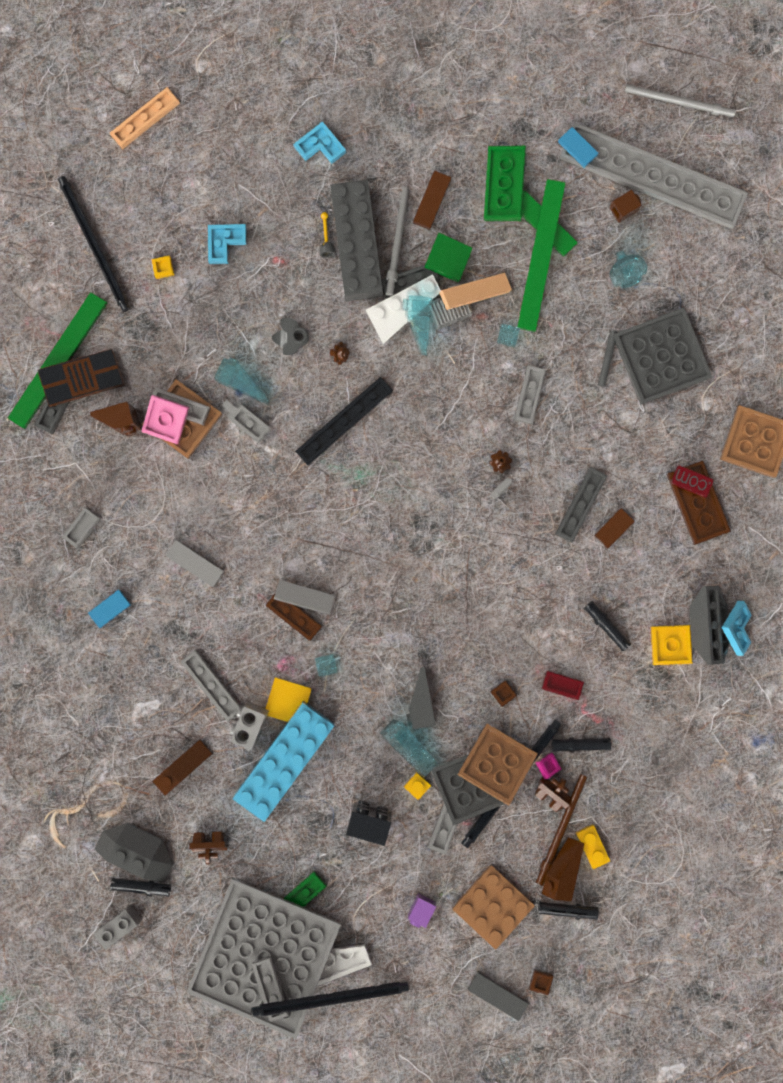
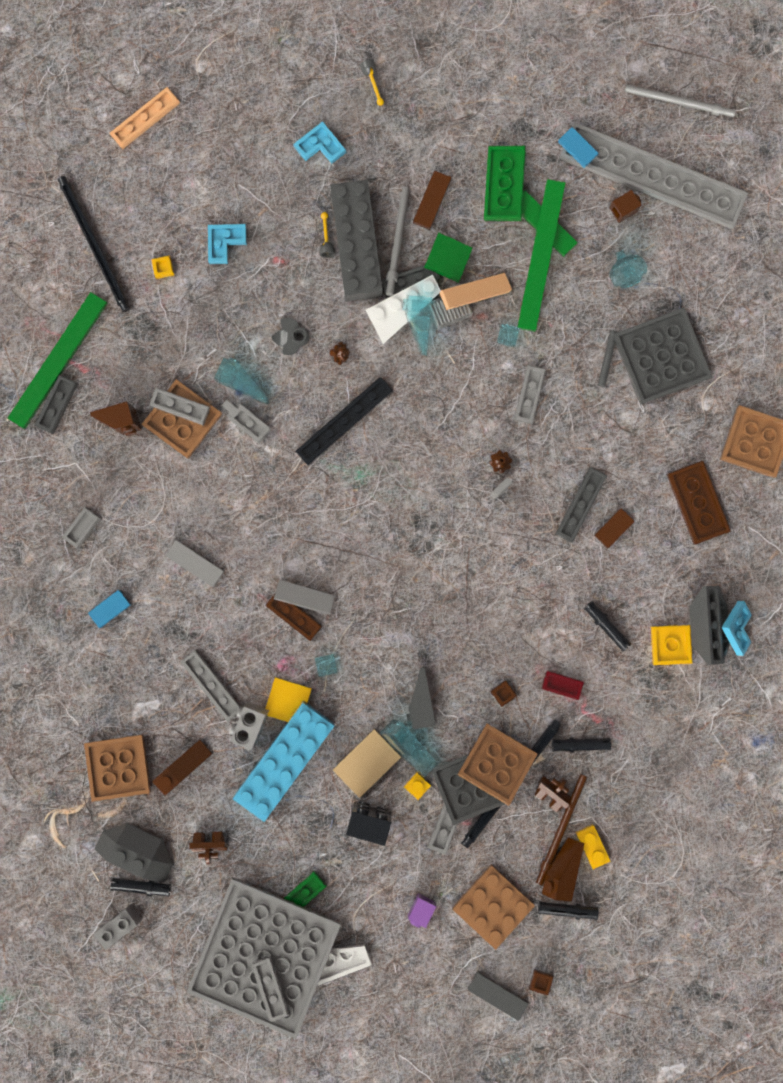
(80, 377): black tile -> none
(117, 768): none -> medium nougat plate
(165, 419): bright pink tile -> none
(329, 999): black piece -> none
(367, 763): none -> tan tile
(368, 68): none -> hinge
(548, 765): dark pink tile -> none
(691, 481): dark red tile -> none

